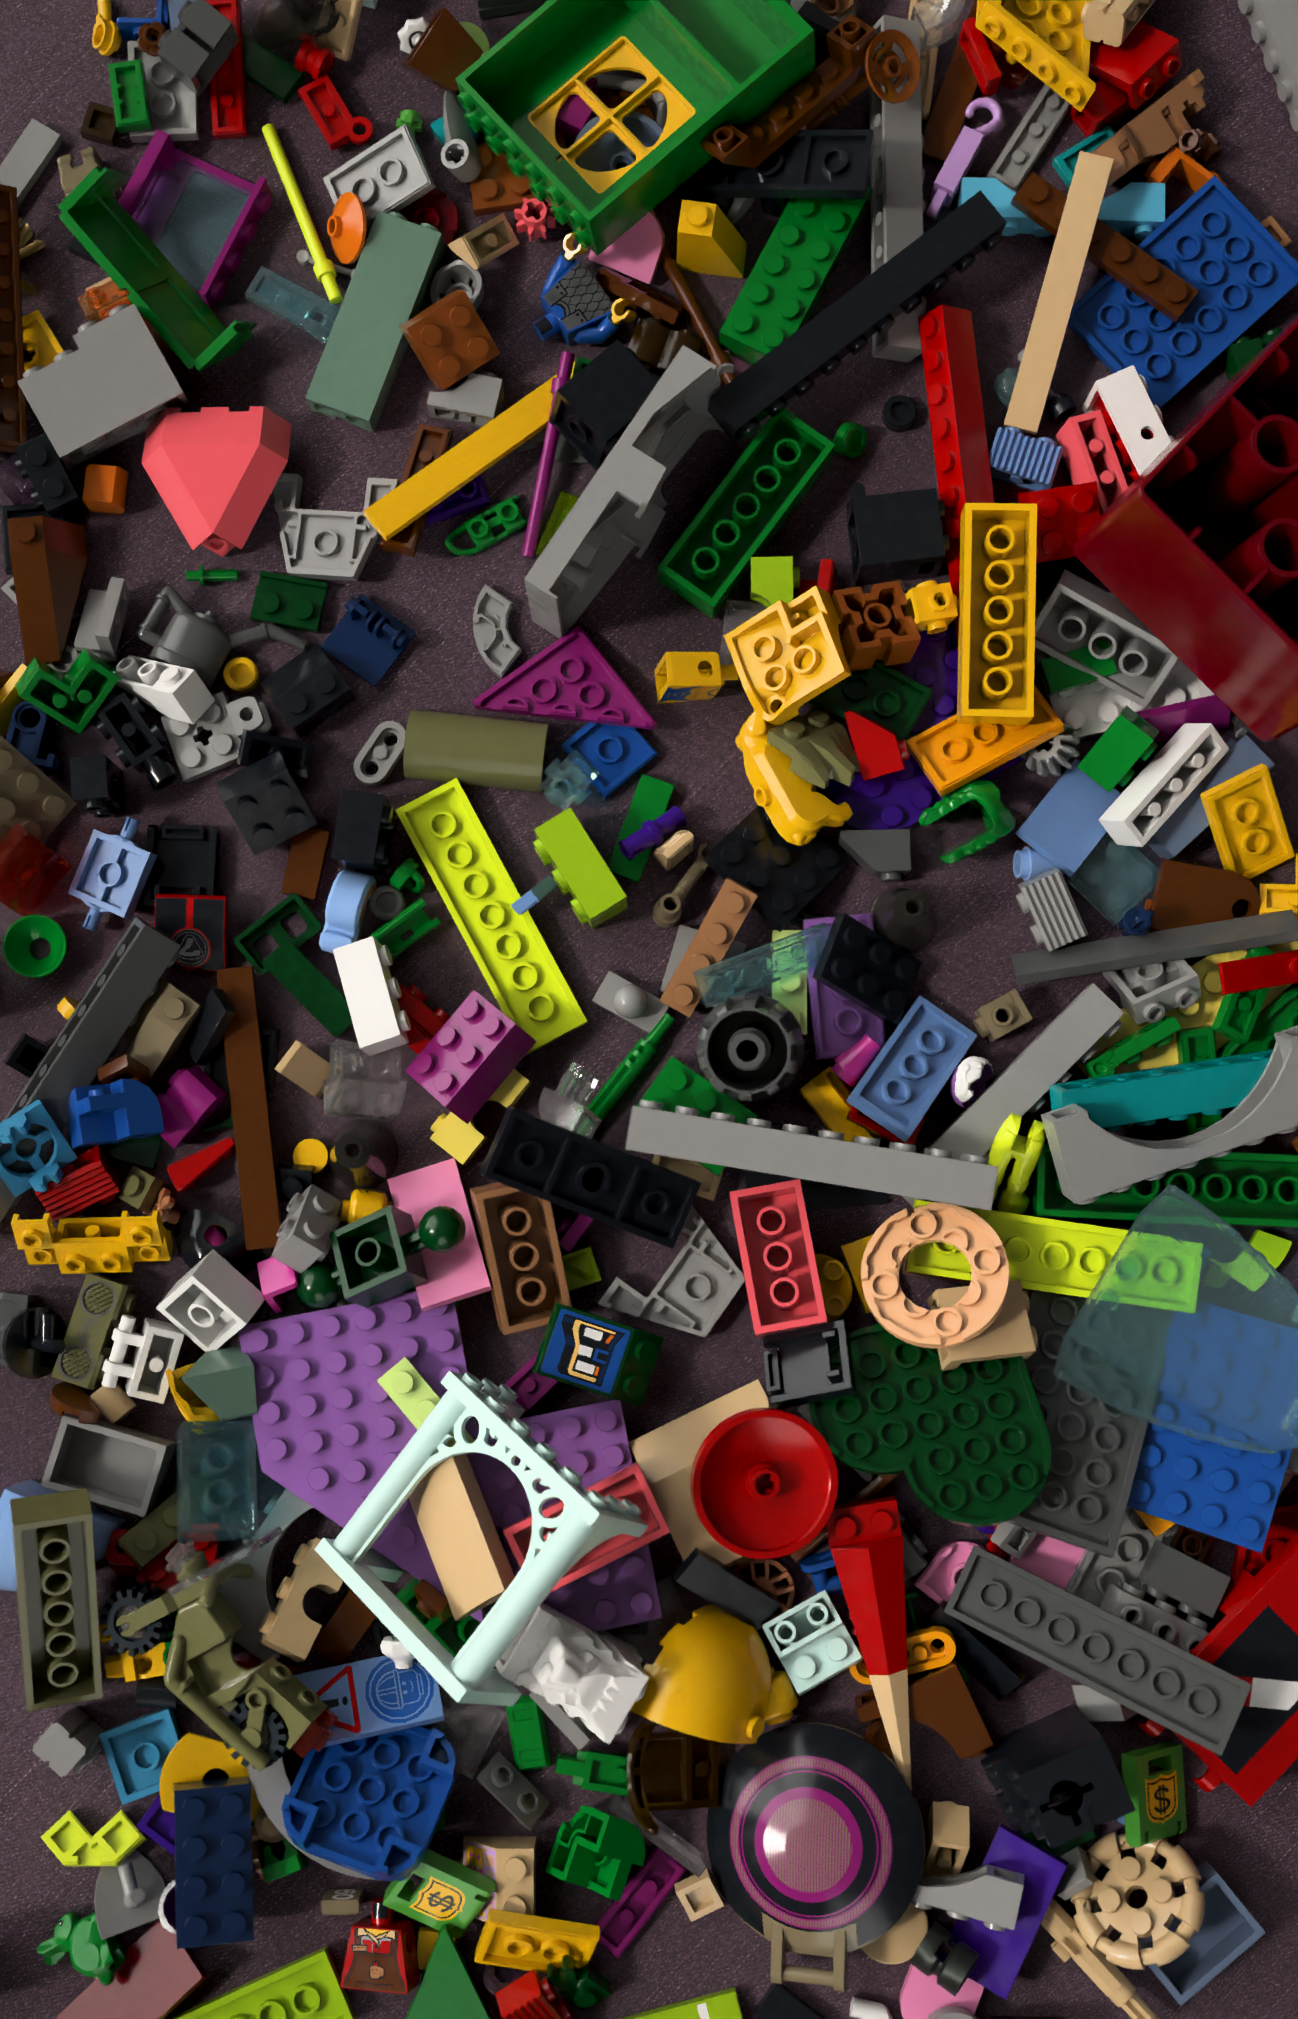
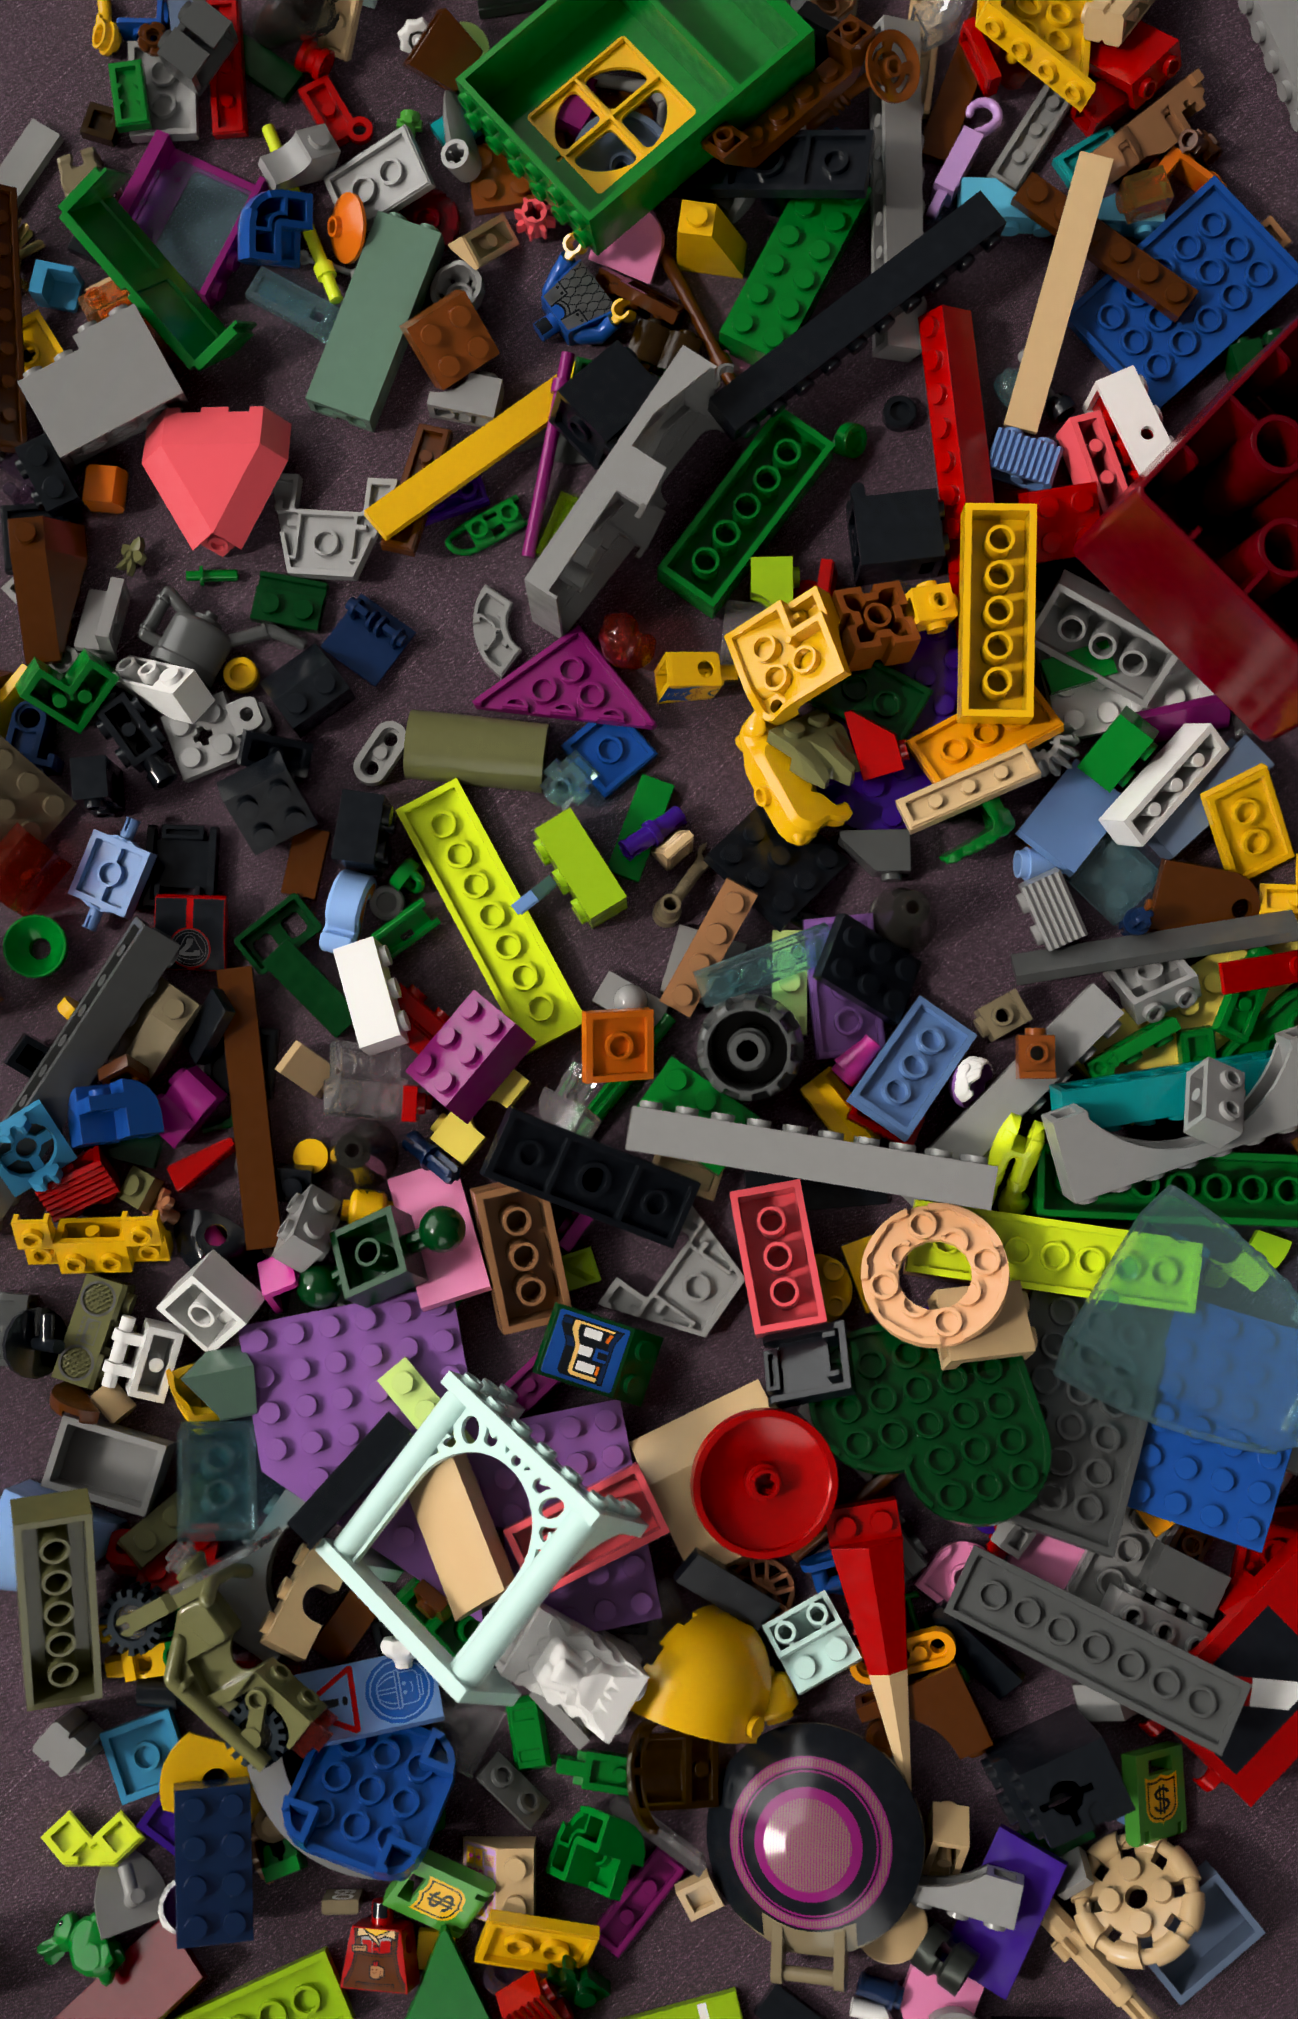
(56, 286): none -> dark azure panel
(132, 555): none -> olive plant
(272, 228): none -> blue brick
(302, 159): none -> light grey arch
(350, 1480): none -> black panel
(414, 1103): none -> red plate
(432, 1157): none -> dark blue axle
(617, 1045): none -> orange tile
(624, 643): none -> clear red hair
(880, 1990): none -> dark blue pin
(968, 789): none -> tan tile
(1028, 1067): none -> dark orange brick
(1144, 194): none -> clear orange brick
(1214, 1102): none -> light grey brick

